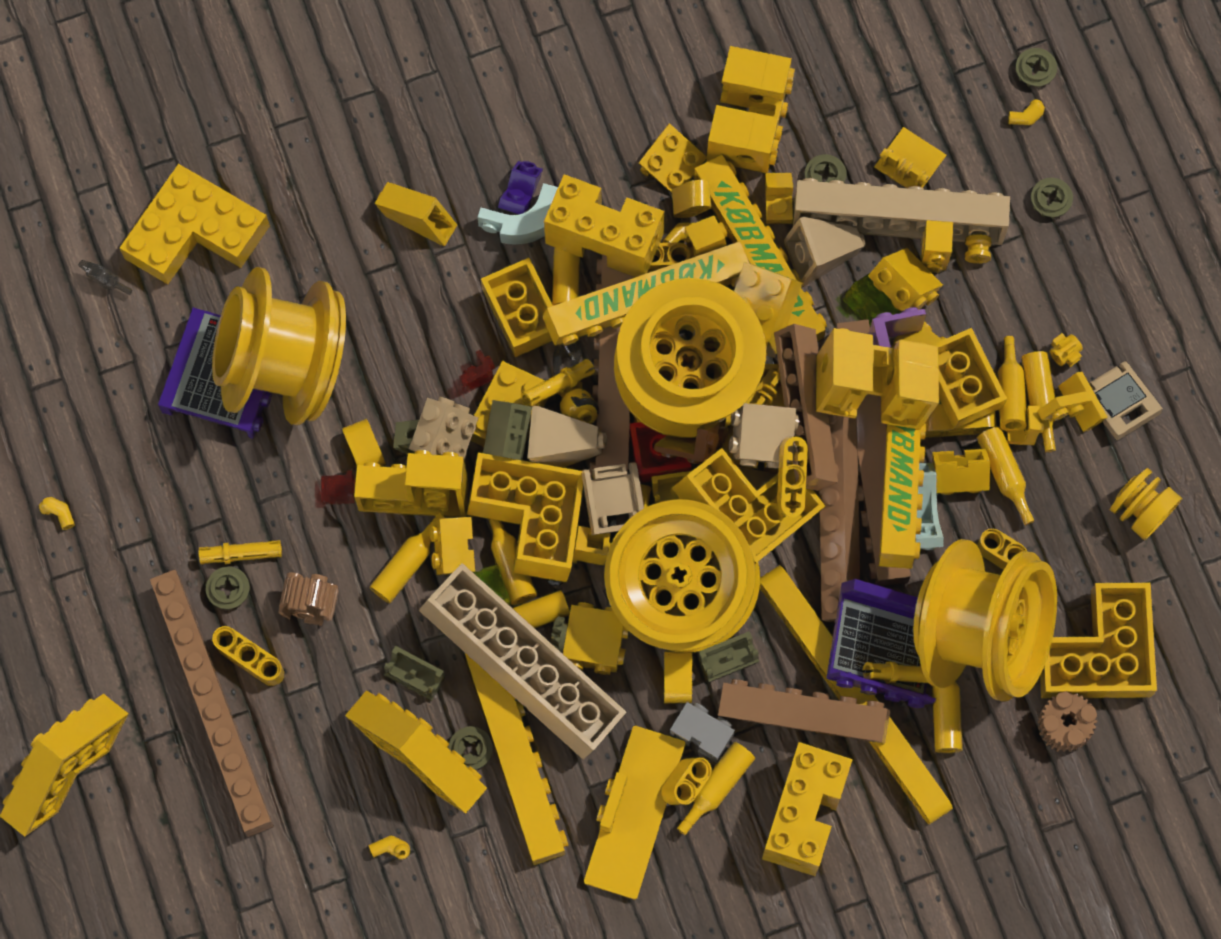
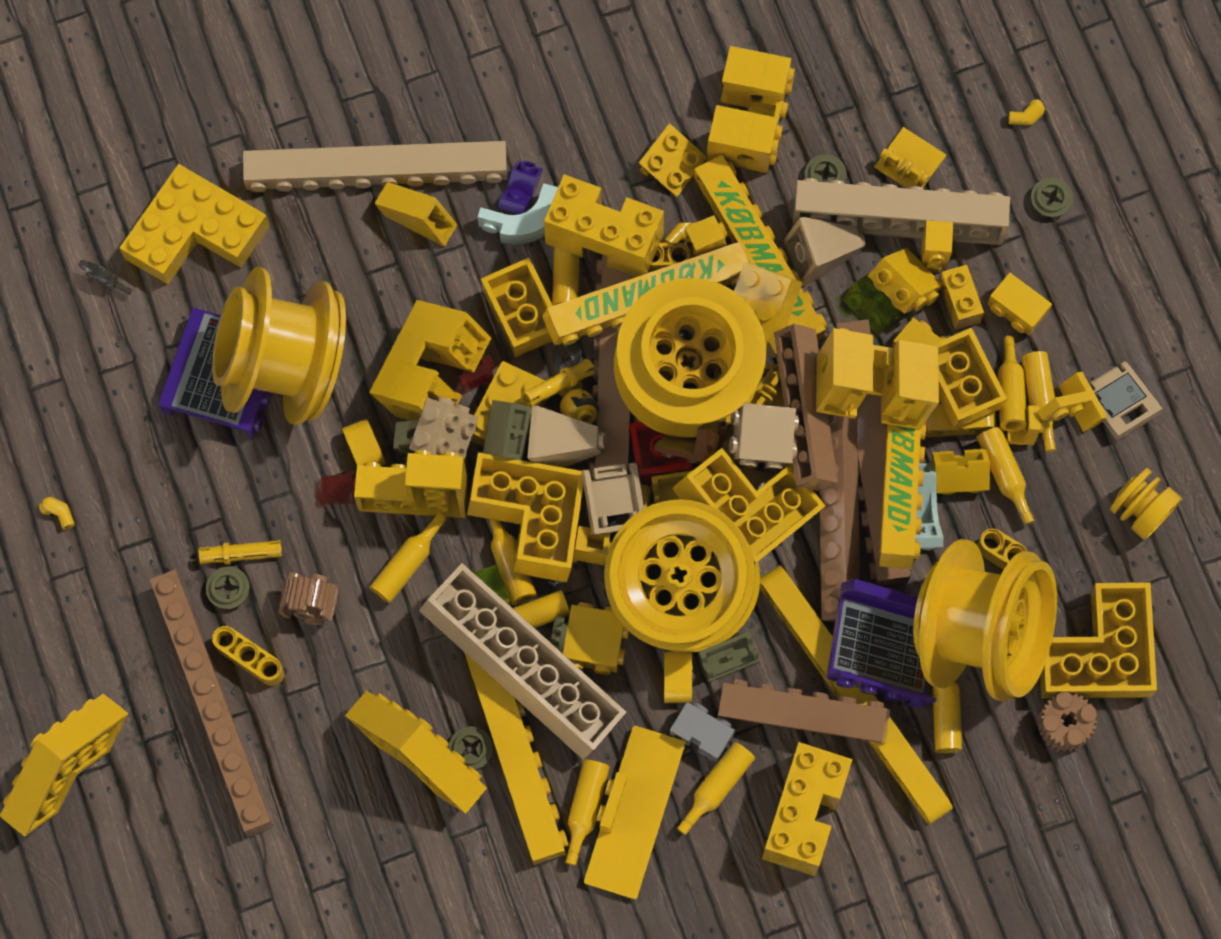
(375, 166): none -> tan brick
(392, 846): yellow arm -> none
(414, 673): olive hinge -> none
(430, 335): none -> yellow piece
(451, 544): yellow brick -> none
(585, 805): none -> yellow piece
(688, 783): yellow beam -> none
(691, 199): yellow beam -> none
(778, 198): yellow slope -> none
(782, 496): yellow beam -> none
(889, 325): bracket -> none
(892, 672): yellow pin -> none
(961, 297): none -> yellow brick
(978, 249): yellow wheel -> none
(1019, 304): none -> yellow brick
(1030, 58): olive gear -> none
(1066, 350): yellow gear -> none

